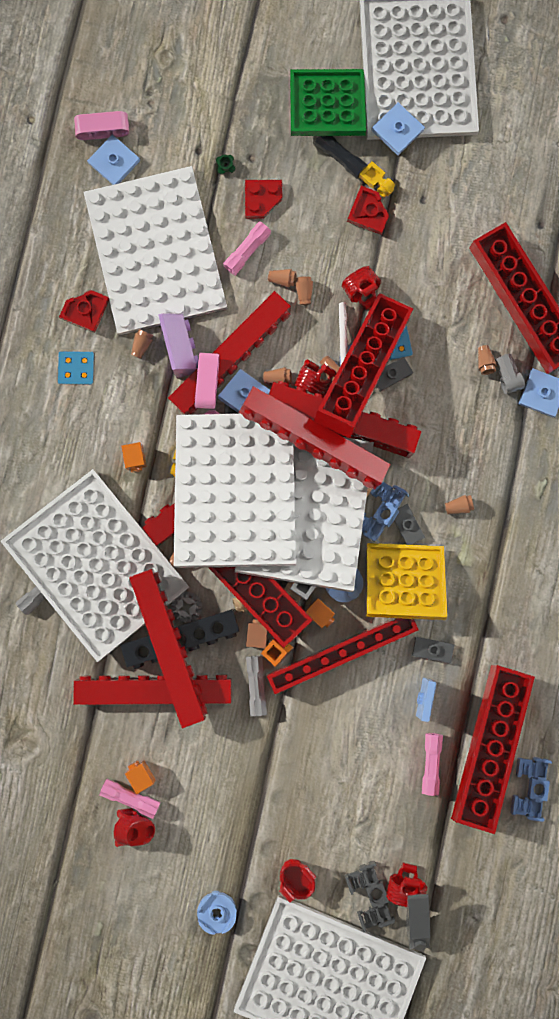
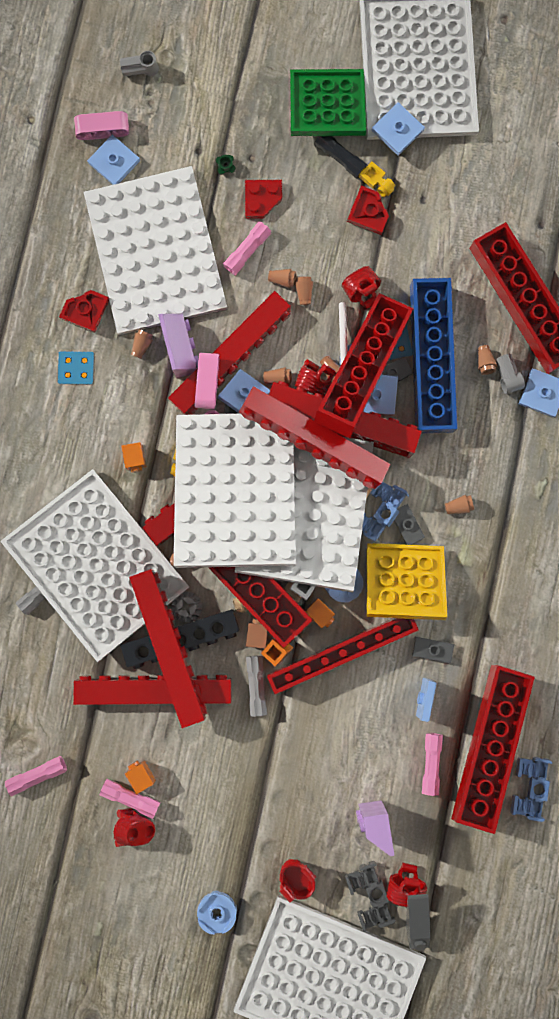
(37, 775): none -> bright pink axle
(137, 64): none -> light grey piece
(375, 824): none -> lavender slope
(384, 396): none -> light blue plate
(433, 355): none -> blue brick

